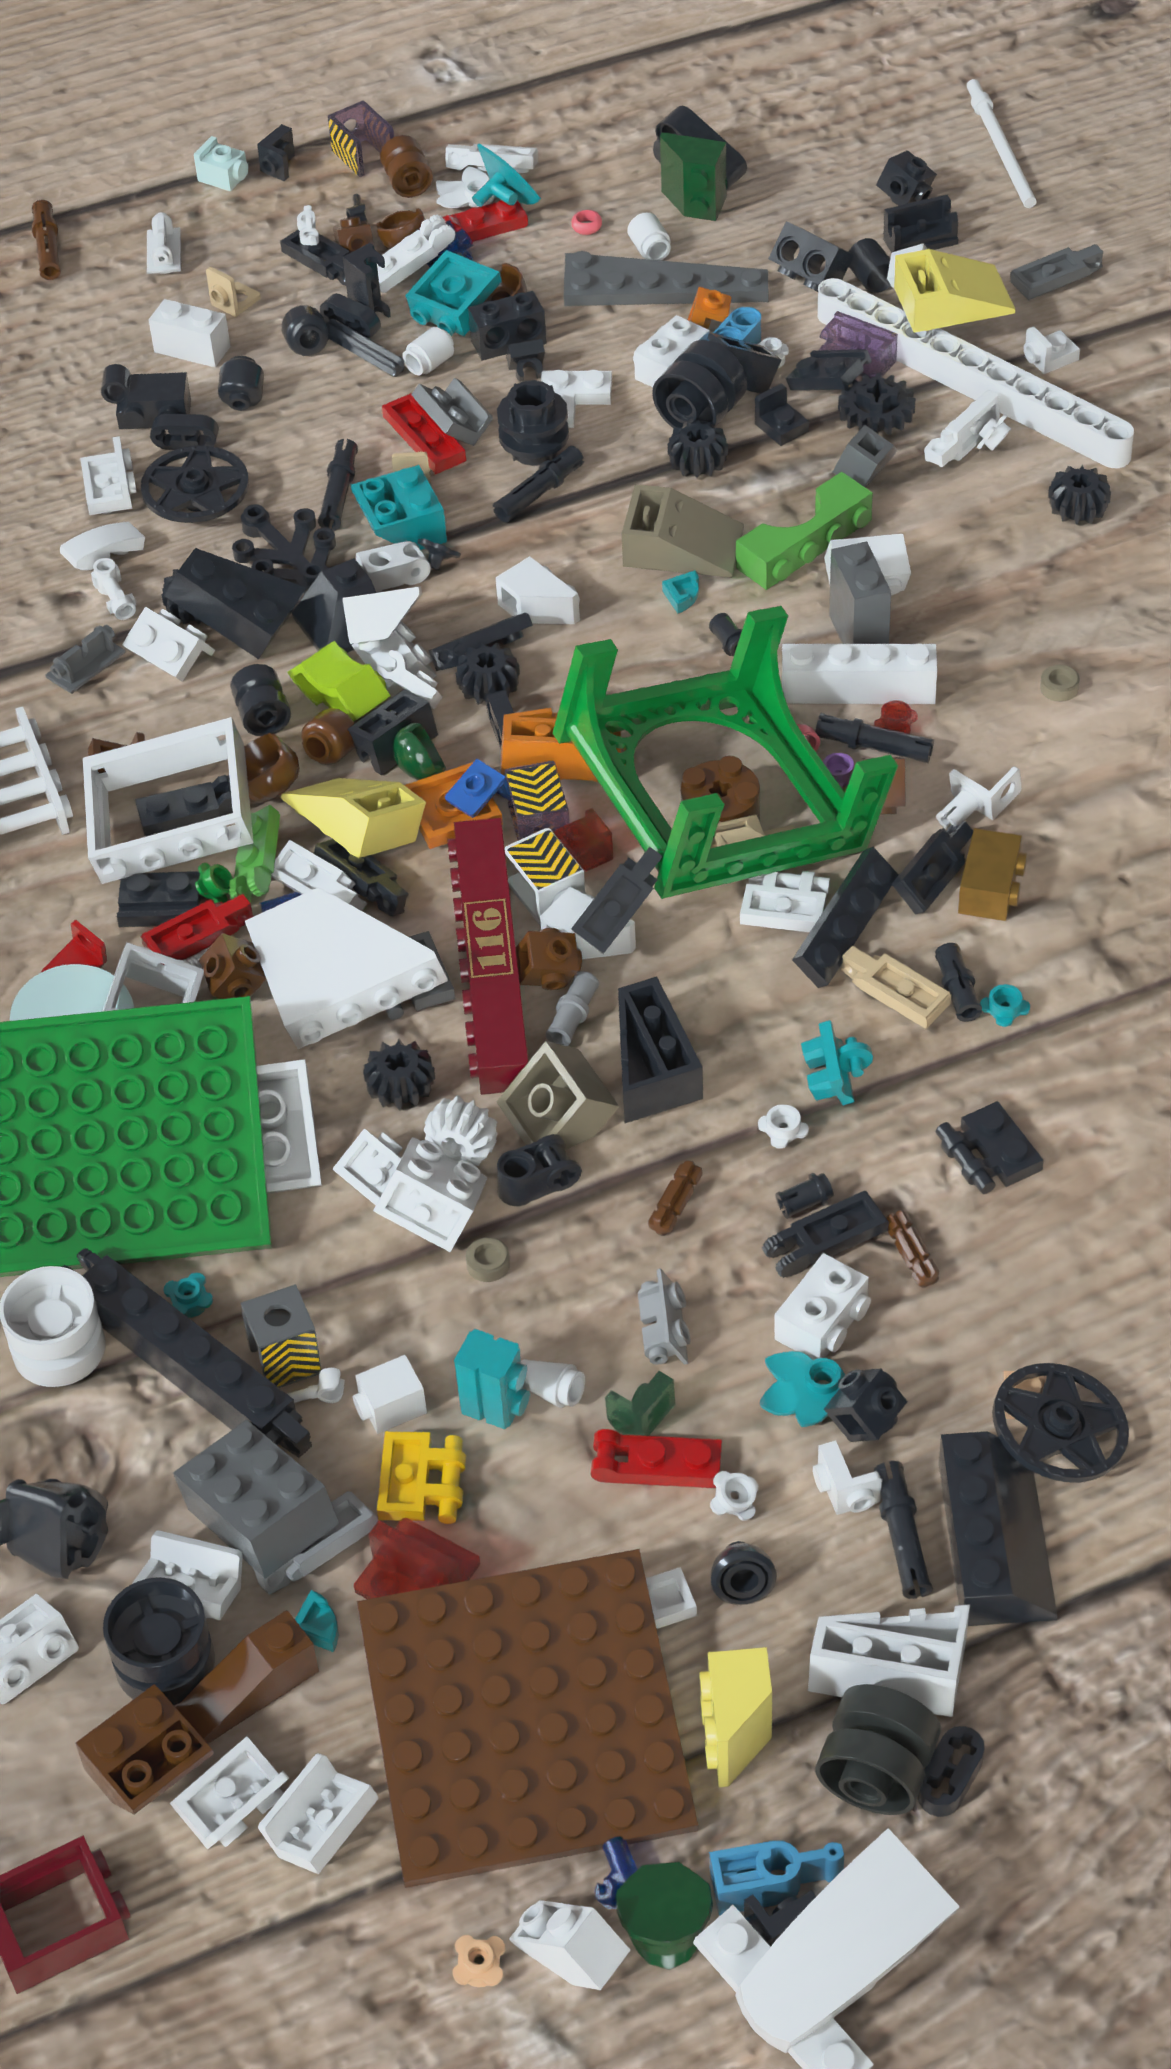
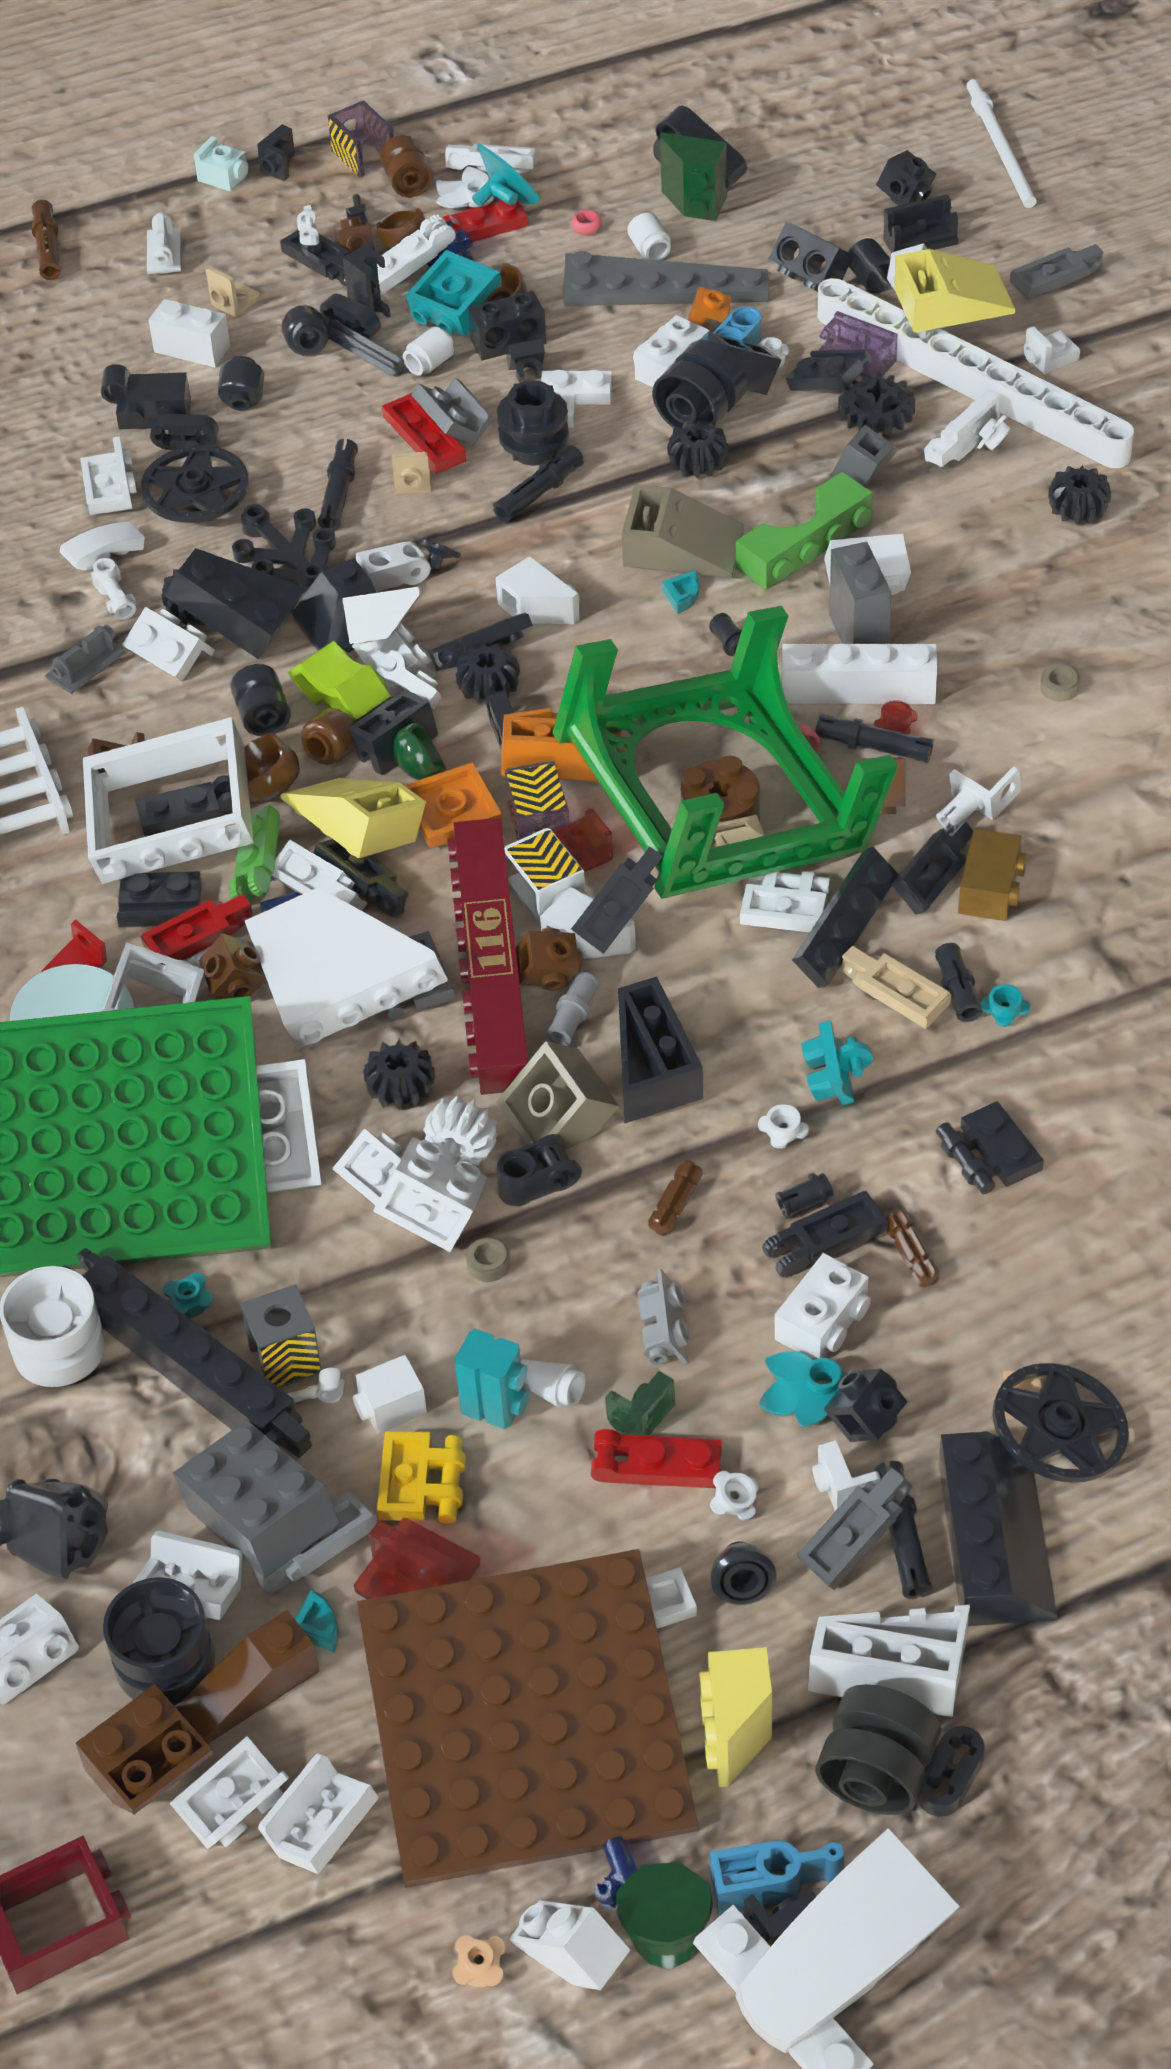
(213, 882): green plate -> none
(402, 507): teal slope -> none
(477, 788): blue bracket -> none
(777, 417): black bracket -> none
(840, 766): medium lavender plate -> none
(855, 1528): none -> dark grey hinge

